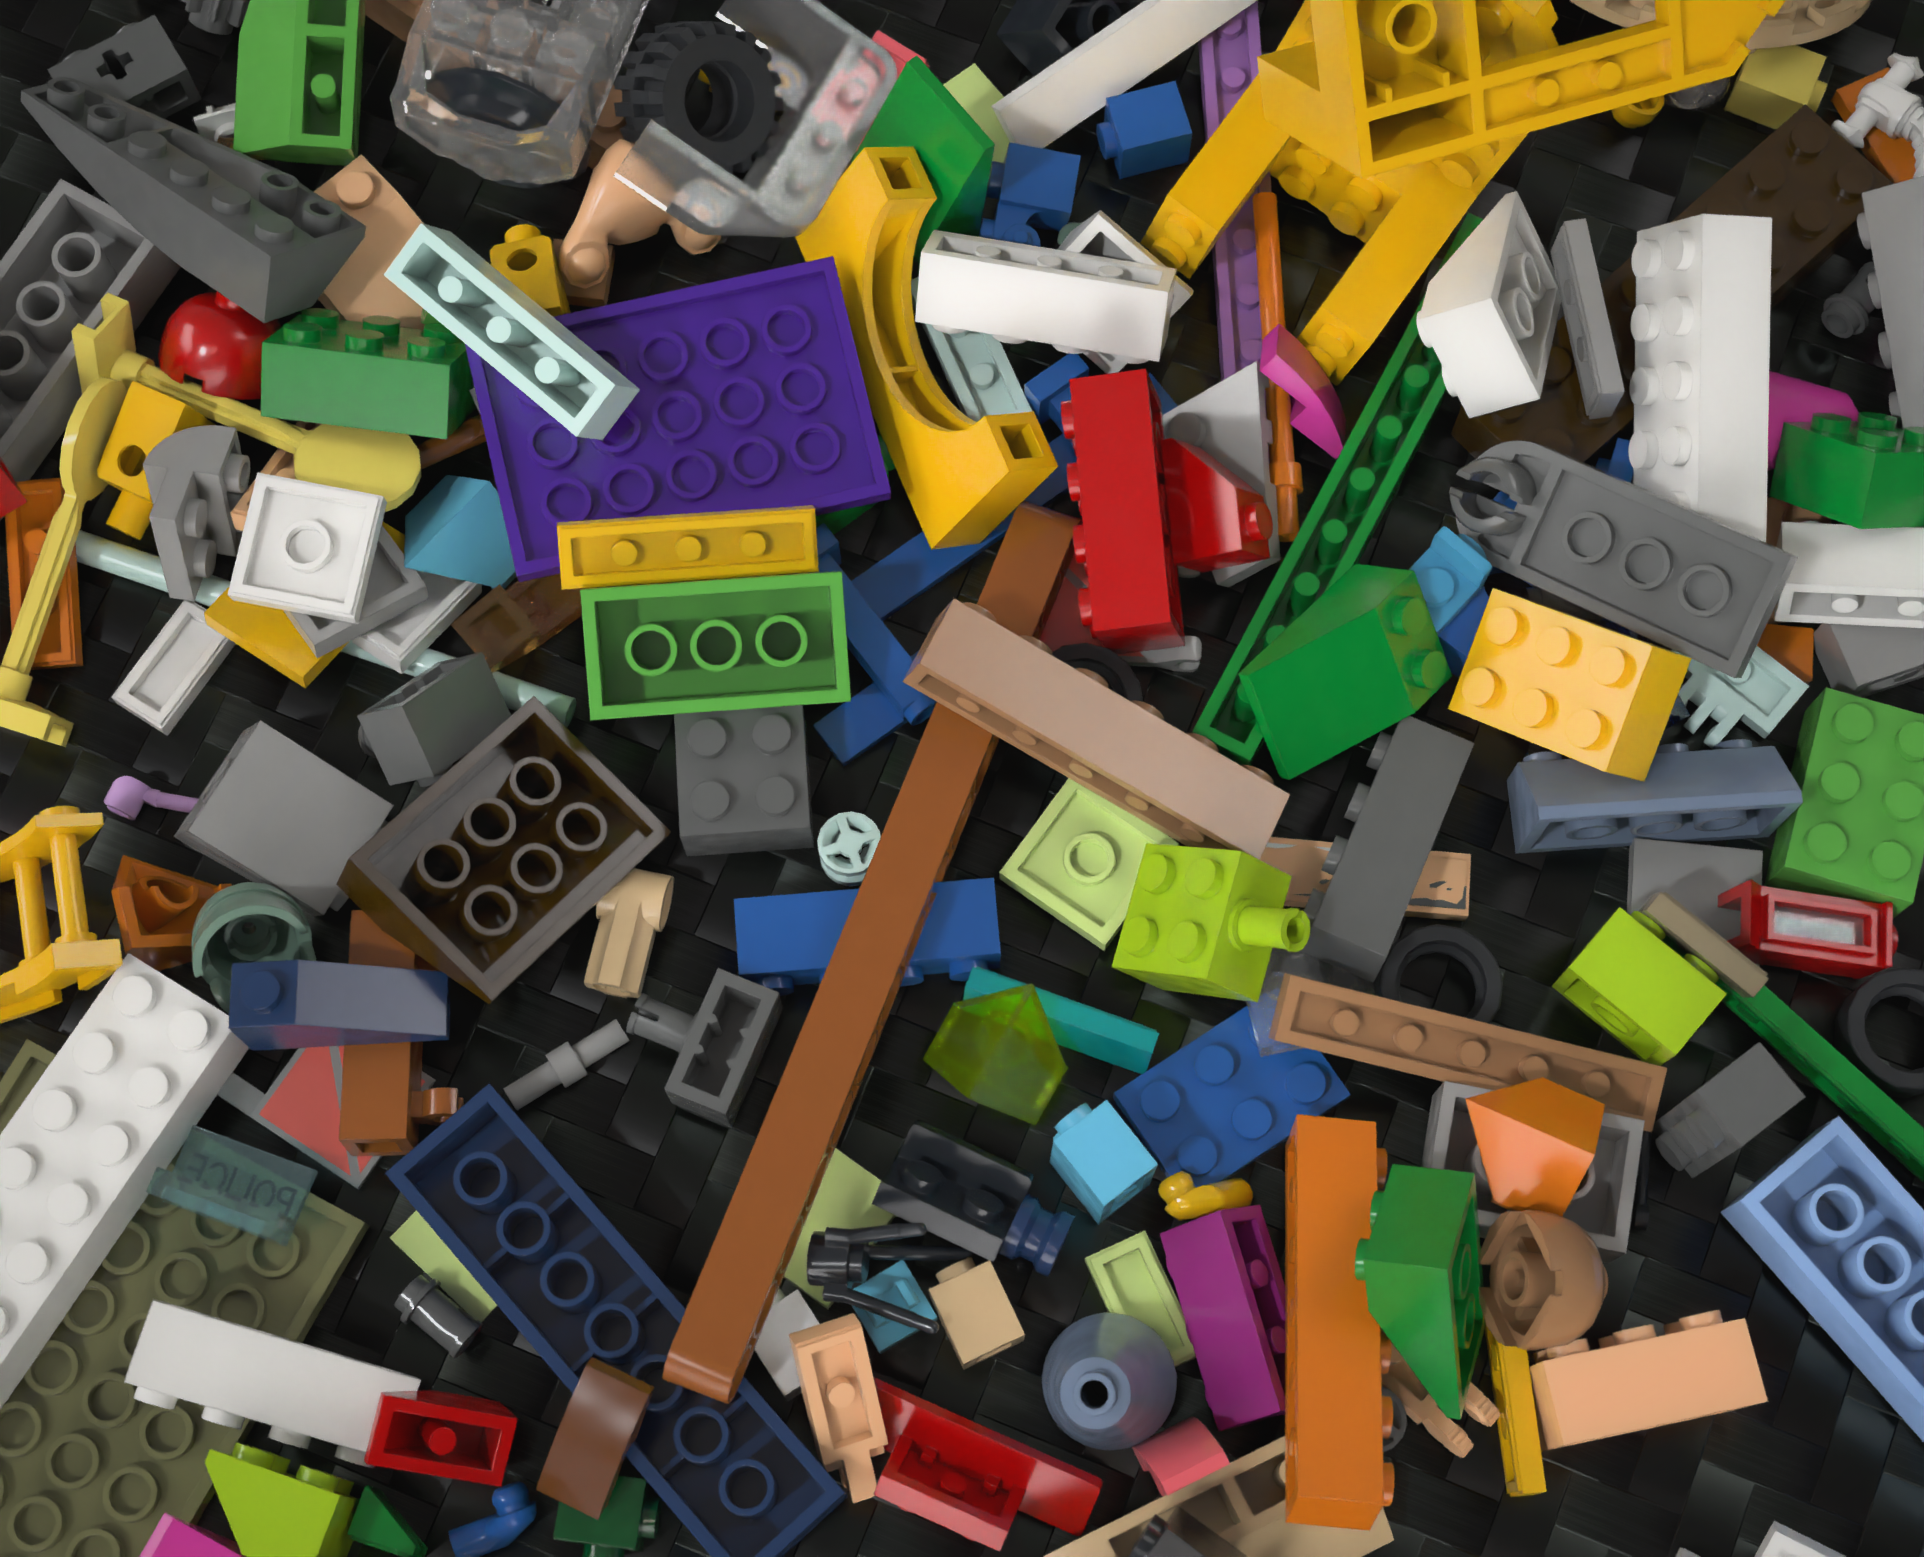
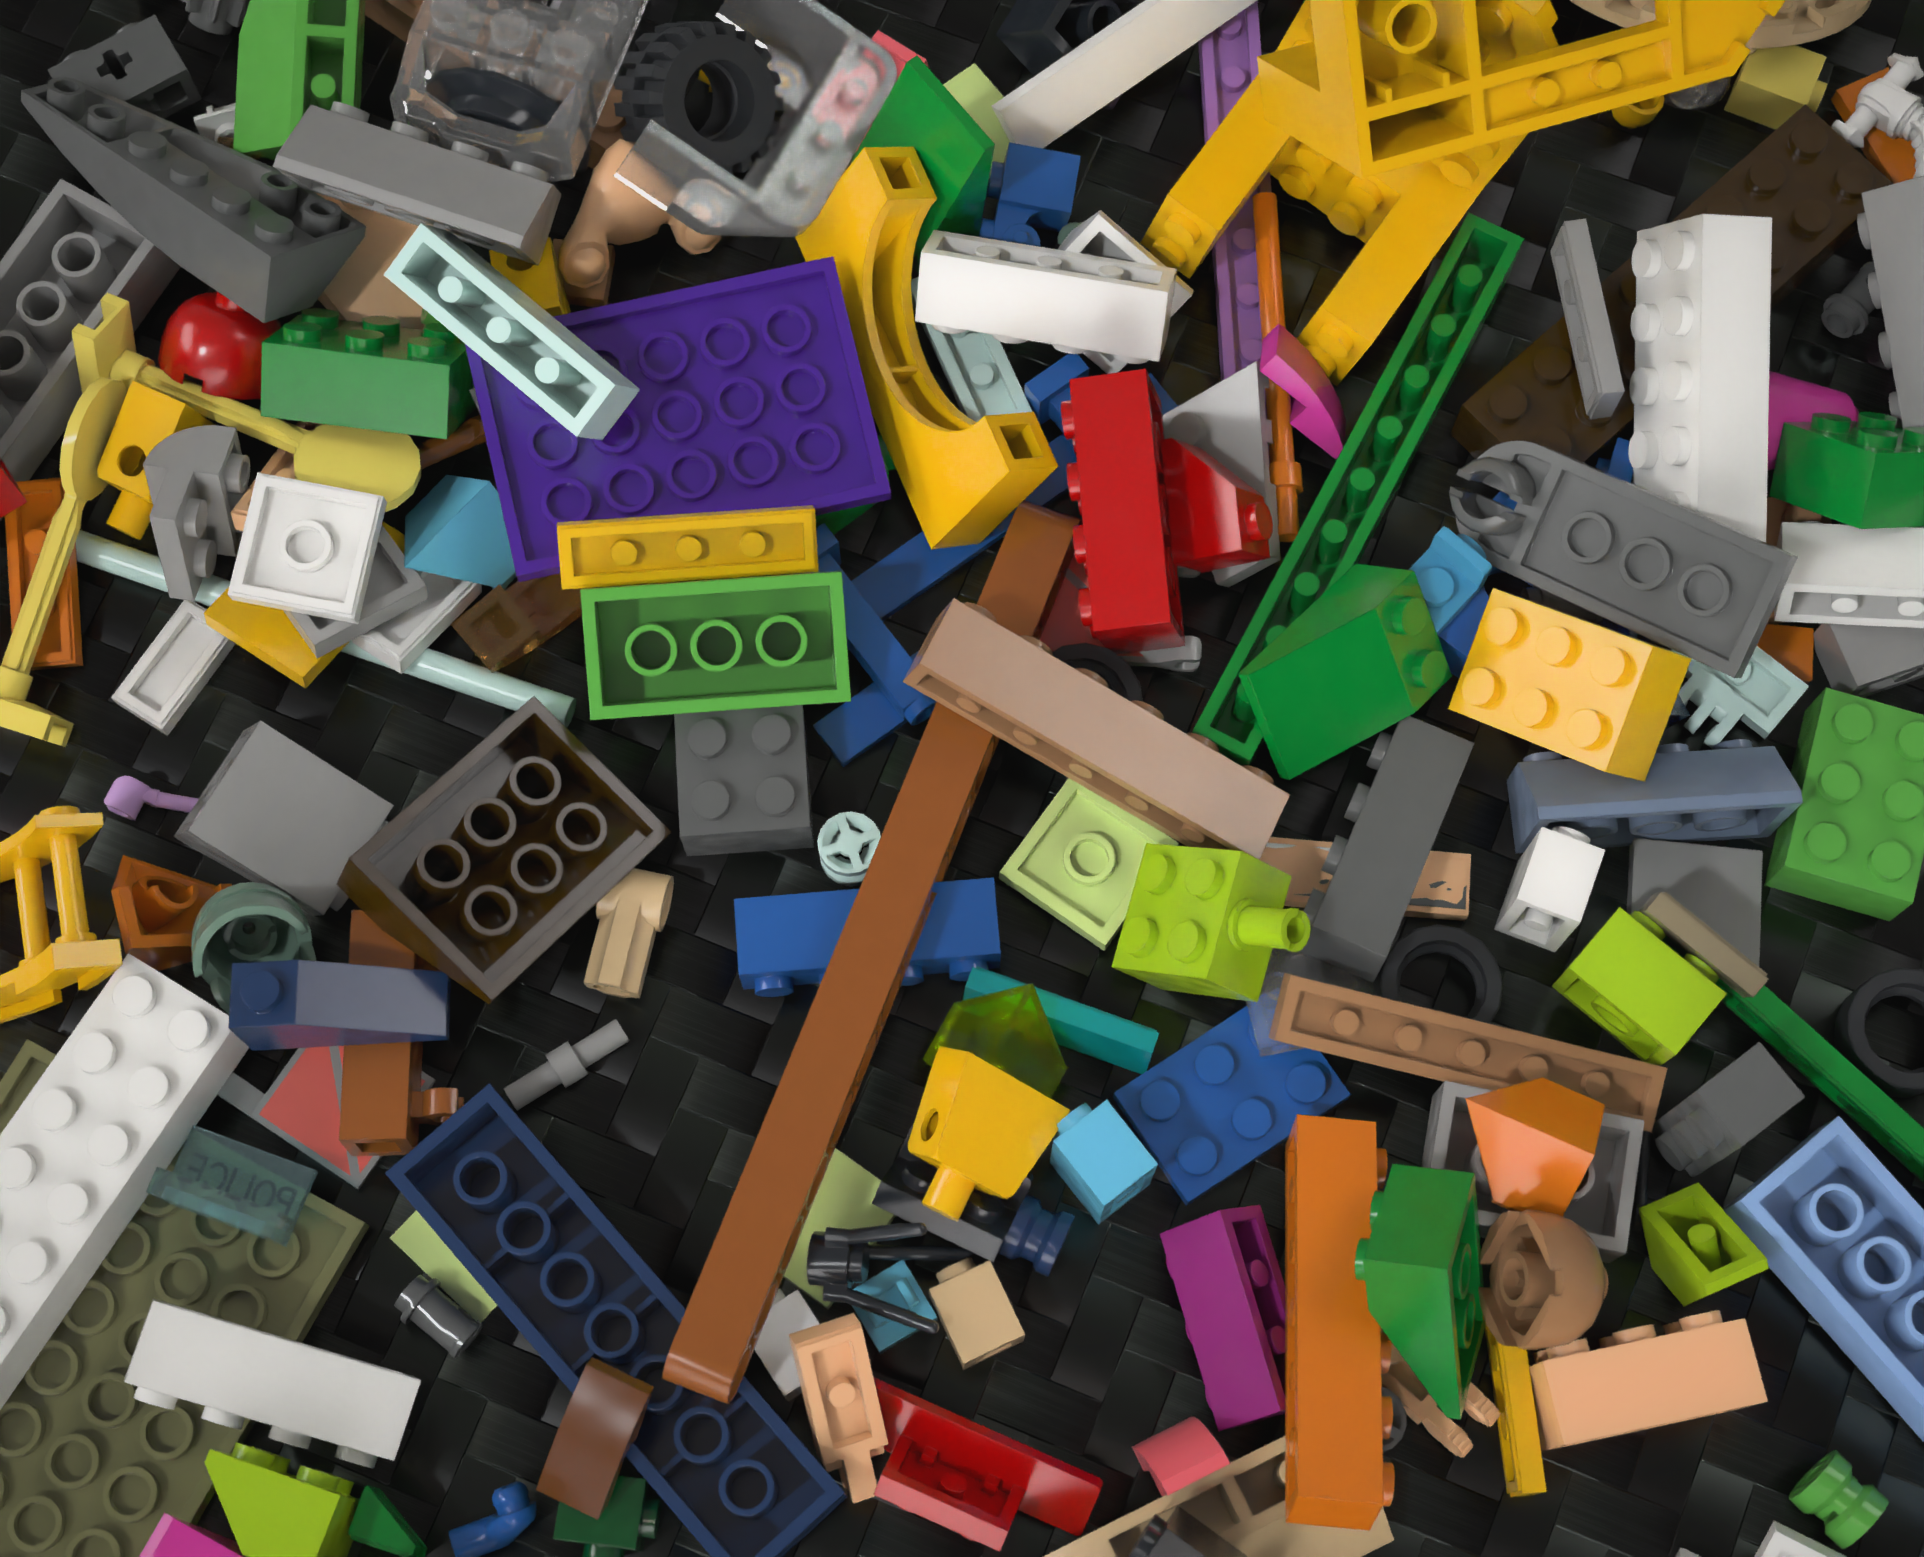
(421, 182): none -> light grey slope
(433, 720): dark grey brick -> none
(442, 1435): red slope -> none
(715, 1046): dark grey brick -> none
(978, 1130): none -> yellow torso
(1128, 1362): sand blue cone -> none
(1137, 1286): yellowish green tile -> none
(1145, 130): blue brick -> none
(1193, 1202): yellow arm -> none
(1493, 313): white slope -> none
(1550, 887): none -> white brick
(1697, 1245): none -> lime slope
(1812, 930): red window -> none
(1838, 1499): none -> bright green wheel

